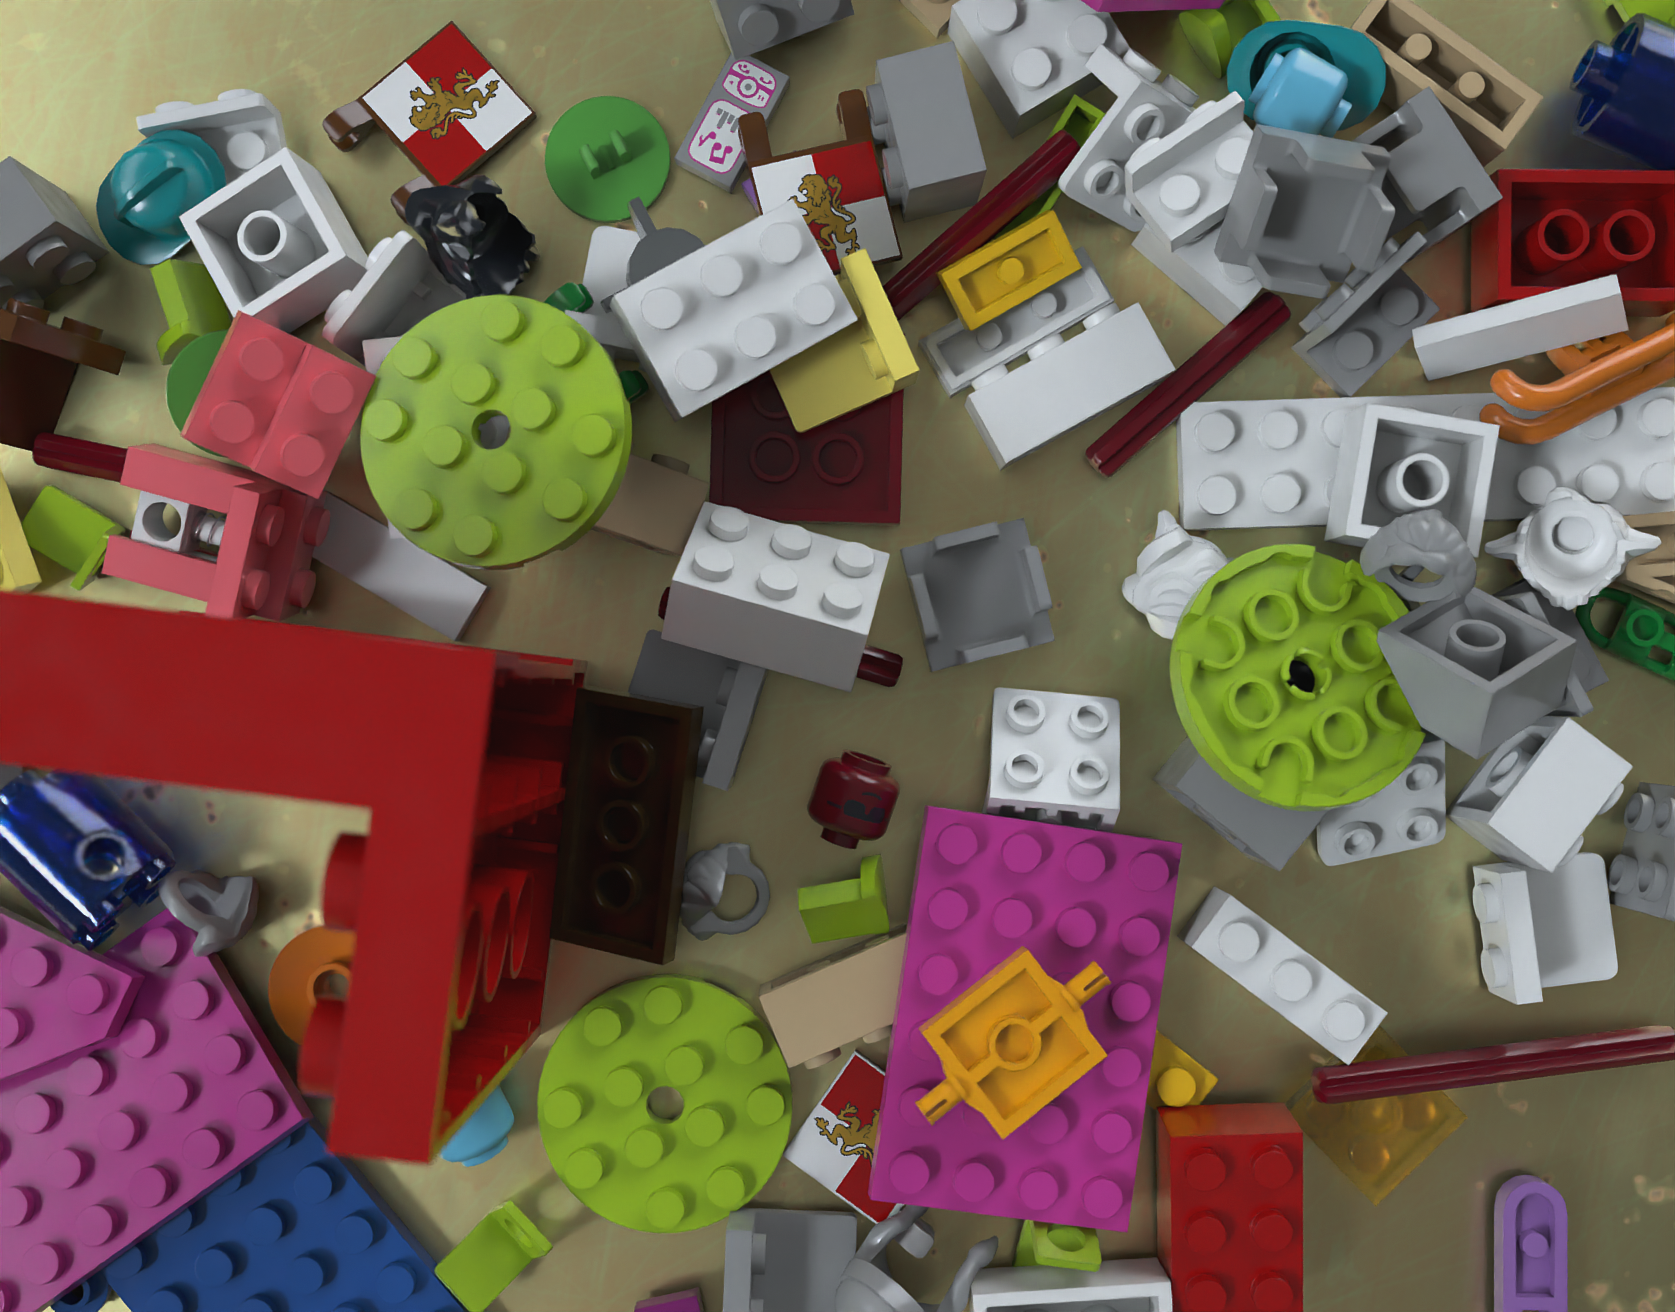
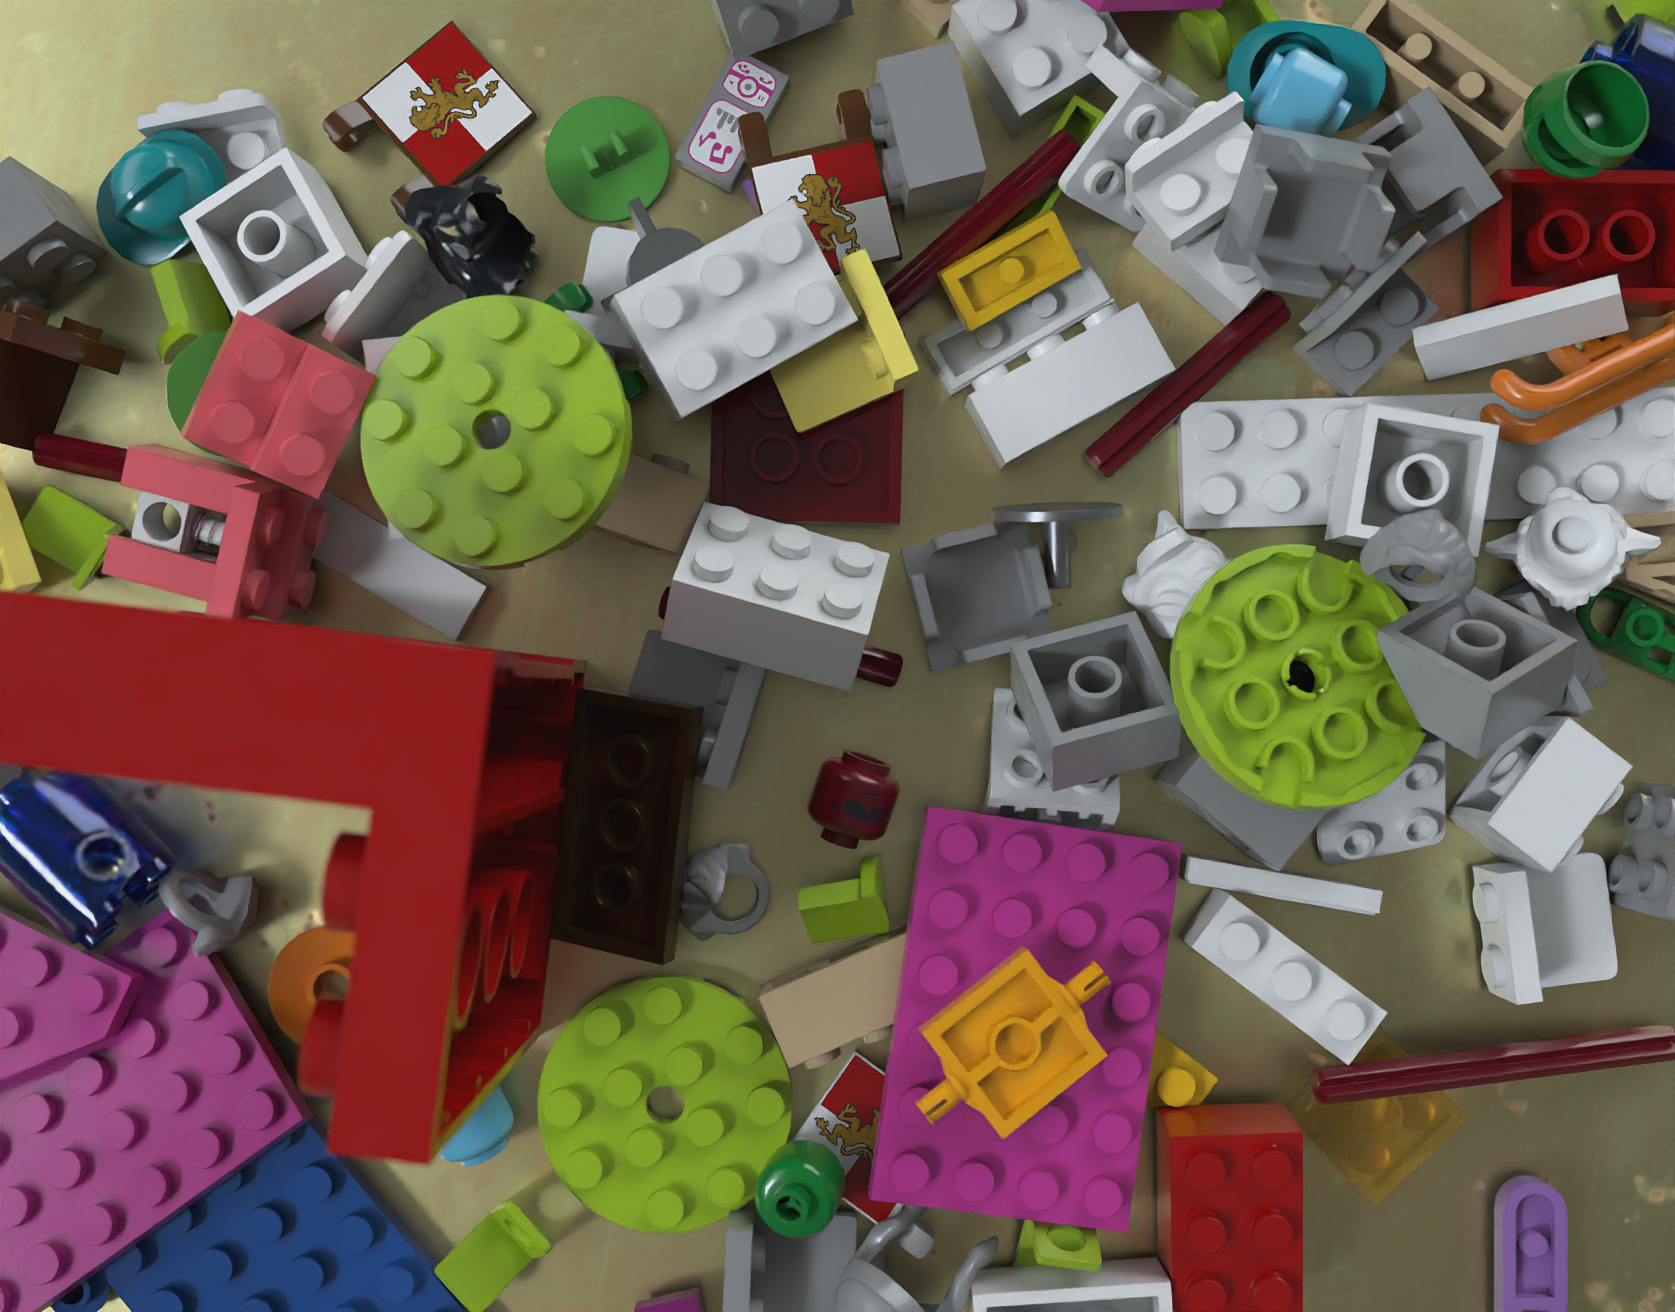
(800, 1189): none -> green head
(1058, 539): none -> flat silver shield
(1095, 700): none -> light grey brick
(1280, 884): none -> white tile
(1584, 120): none -> green helmet

